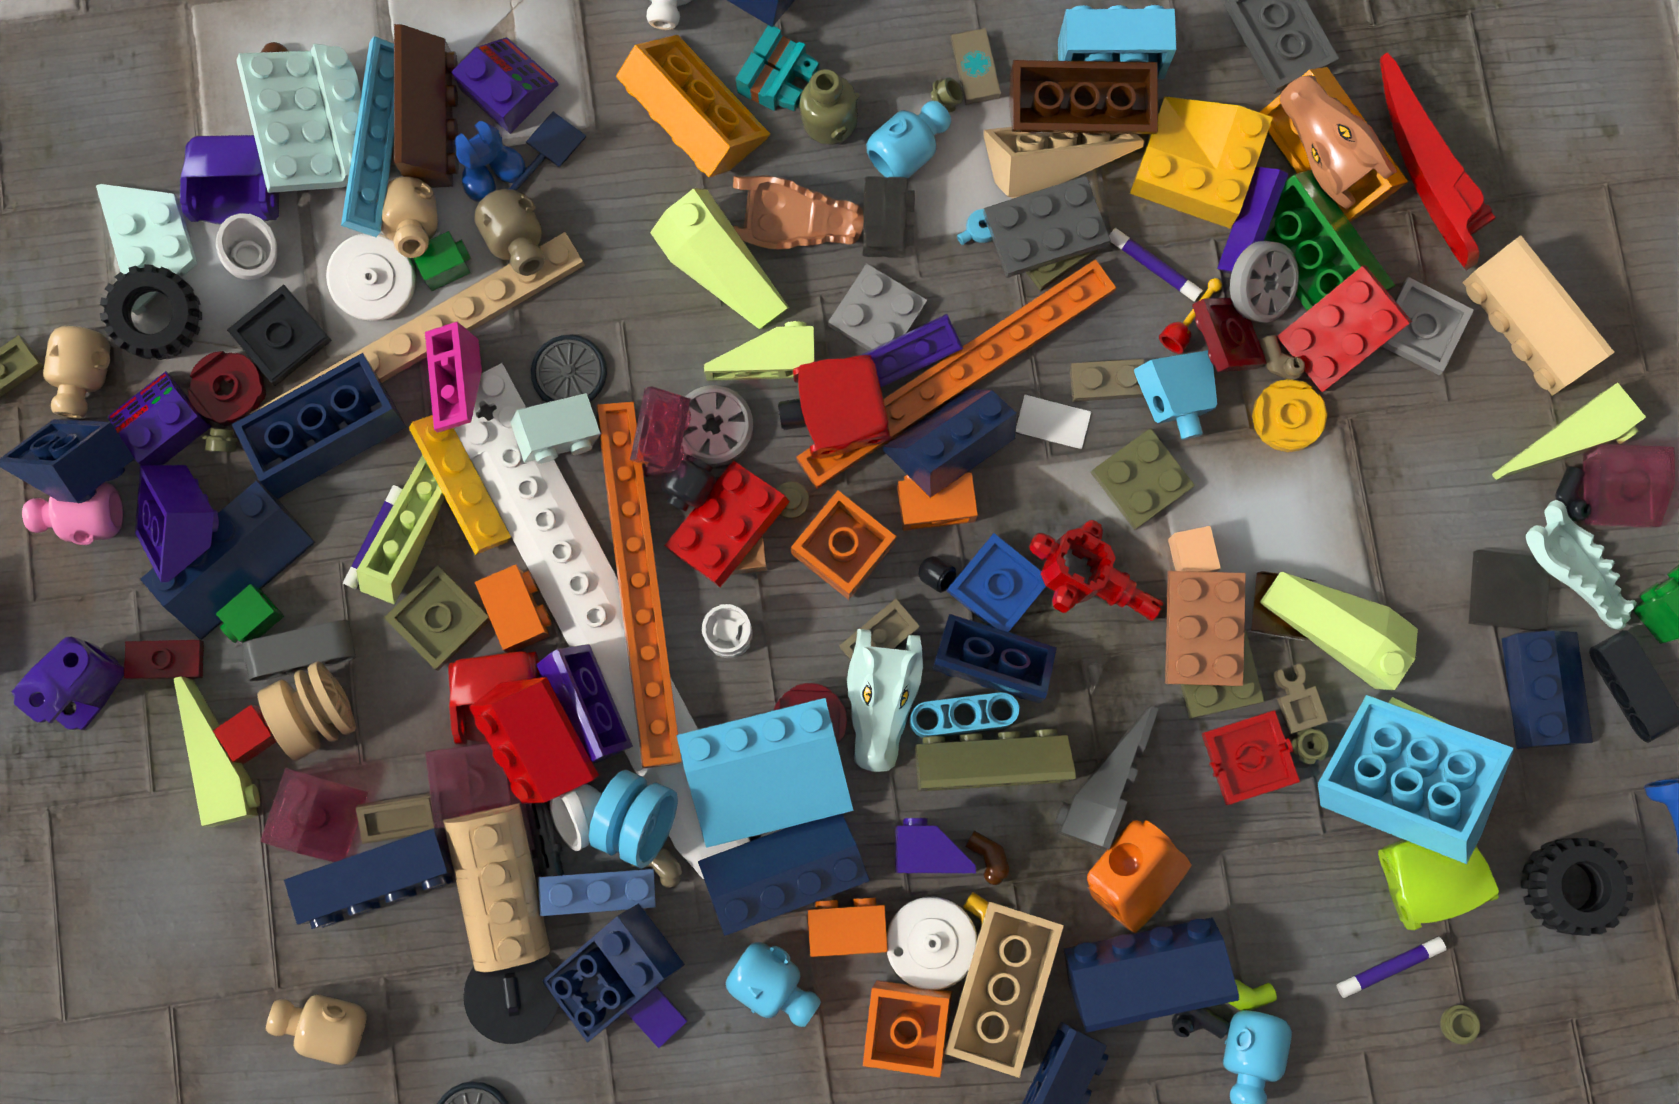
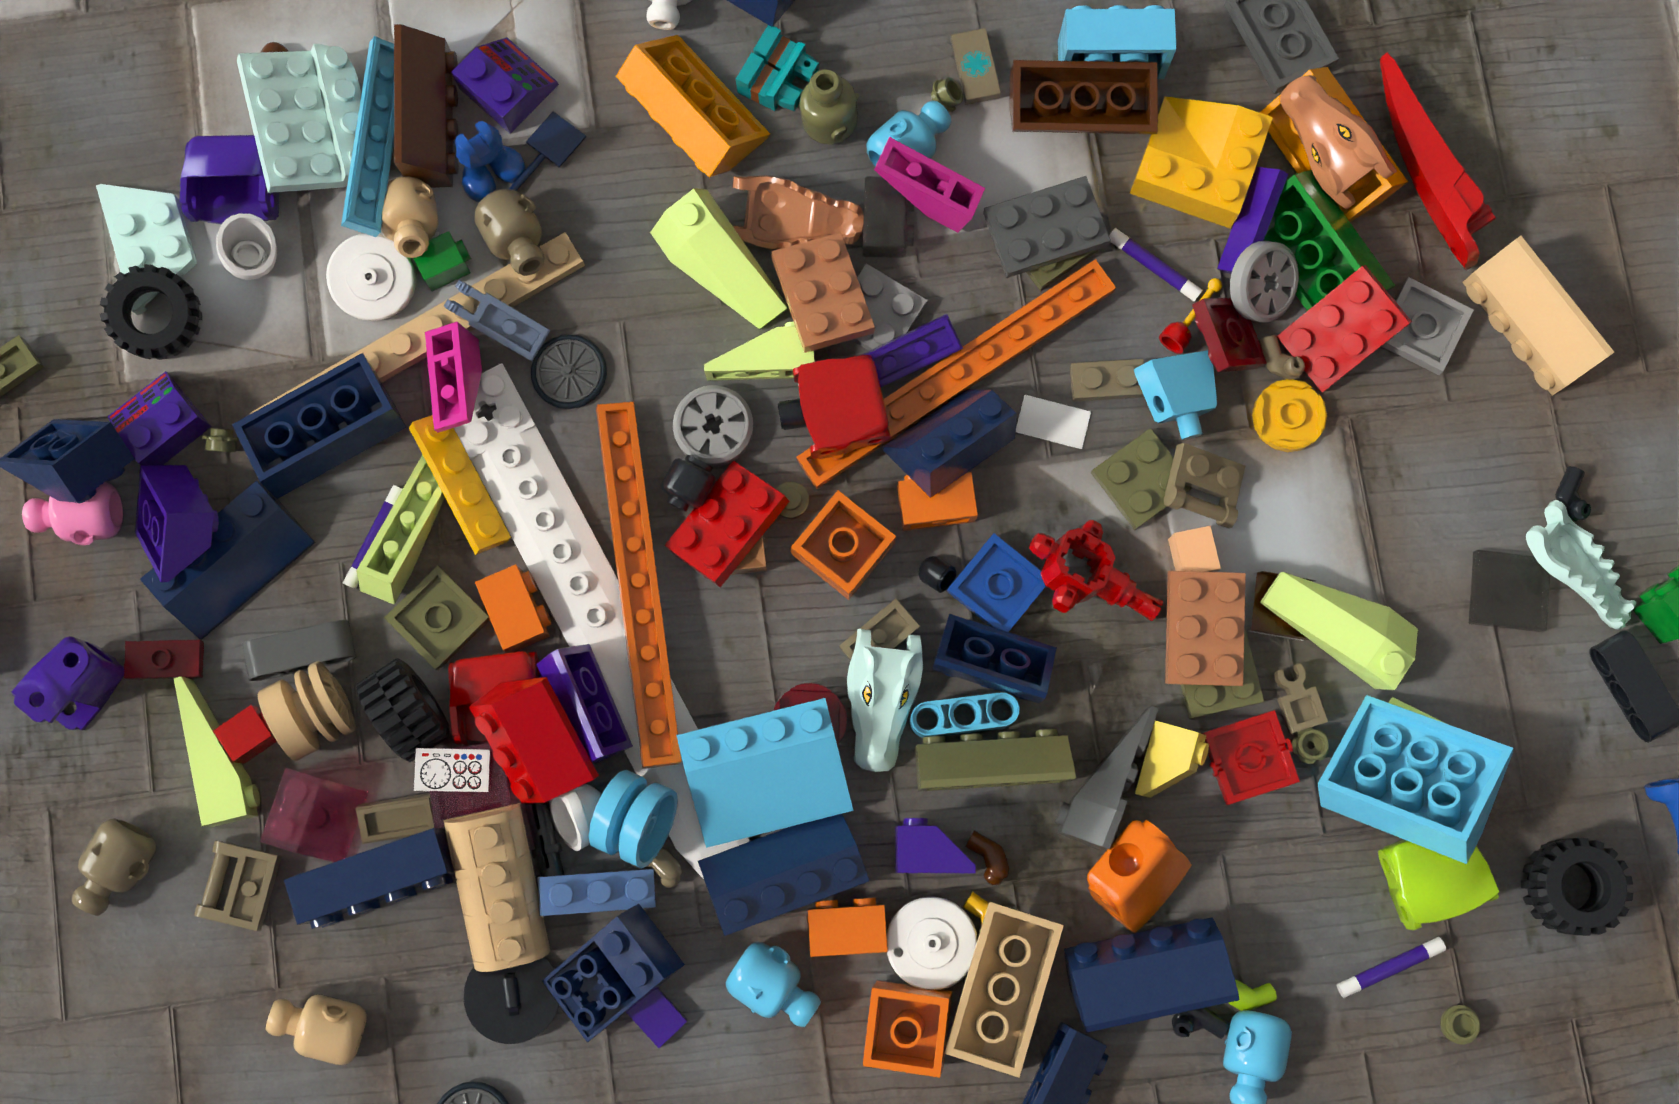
(76, 365): tan piece -> none
(112, 862): none -> dark tan piece
(206, 381): dark red plate -> none
(248, 615): green brick -> none
(248, 890): none -> dark tan plate
(279, 335): black plate -> none
(402, 709): none -> black tyre
(451, 770): none -> white sticker
(501, 322): none -> sand blue hinge
(555, 429): light aqua brick -> none
(660, 431): clear pink bracket -> none
(727, 631): white wheel -> none
(822, 292): none -> nougat plate
(929, 185): none -> dark pink slope
(974, 231): medium azure piece -> none
(1041, 160): tan wedge -> none
(1170, 757): none -> light yellow slope
(1207, 474): none -> dark tan plate
(1546, 689): dark blue slope -> none
(1600, 421): yellowish green slope -> none
(1628, 484): clear pink slope -> none

